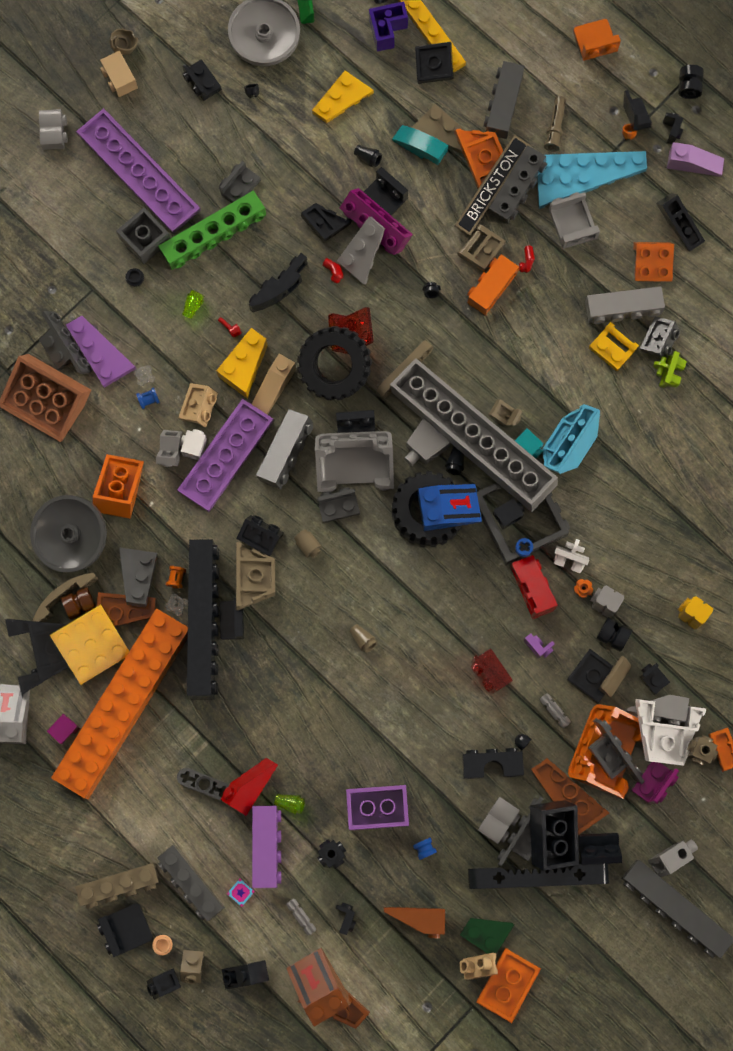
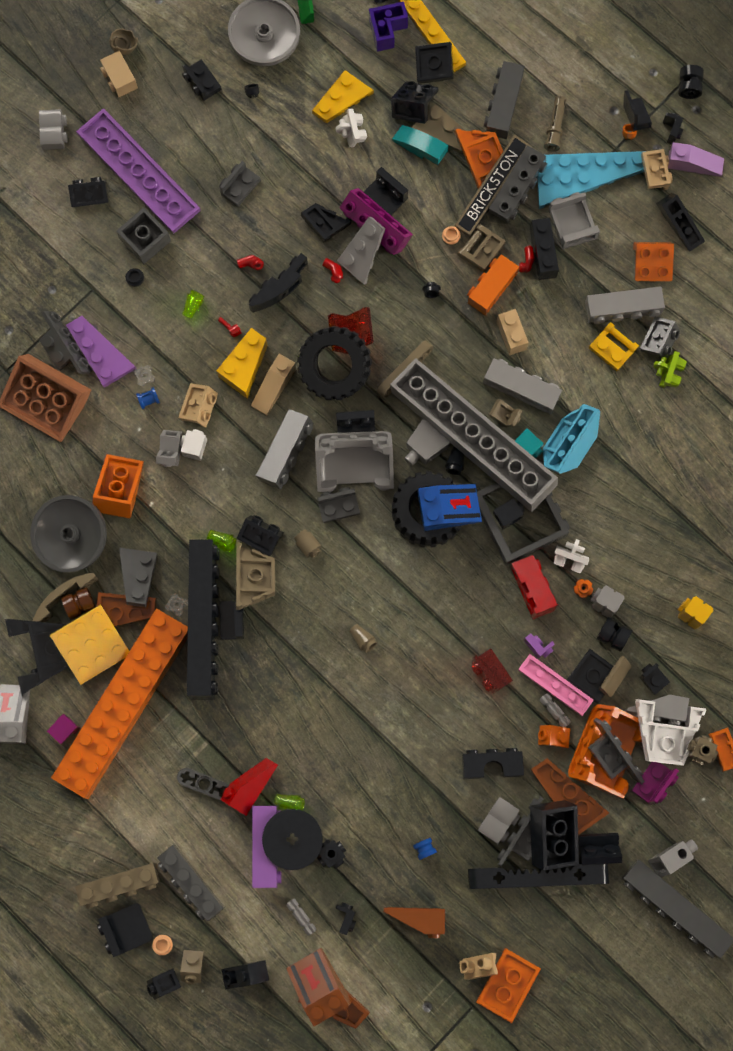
(88, 192): none -> black bracket
(178, 583): orange bush -> none
(217, 221): bright green brick -> none
(224, 541): none -> clear neon green cone
(225, 455): medium lavender plate -> none
(241, 892): tile -> none
(251, 261): none -> red arm
(282, 852): none -> black piece
(349, 129): none -> white hips
(368, 155): black cone -> none
(377, 807): medium lavender brick -> none
(412, 101): none -> black bracket
(451, 235): none -> light nougat plate
(486, 934): dark green wing -> none
(512, 332): none -> tan brick
(522, 385): none -> light grey brick
(522, 741): black hinge -> none
(523, 541): blue bush -> none
(544, 249): none -> black brick
(554, 736): none -> orange bracket
(555, 685): none -> bright pink plate
(596, 39): orange bracket -> none
(656, 169): none -> tan bracket

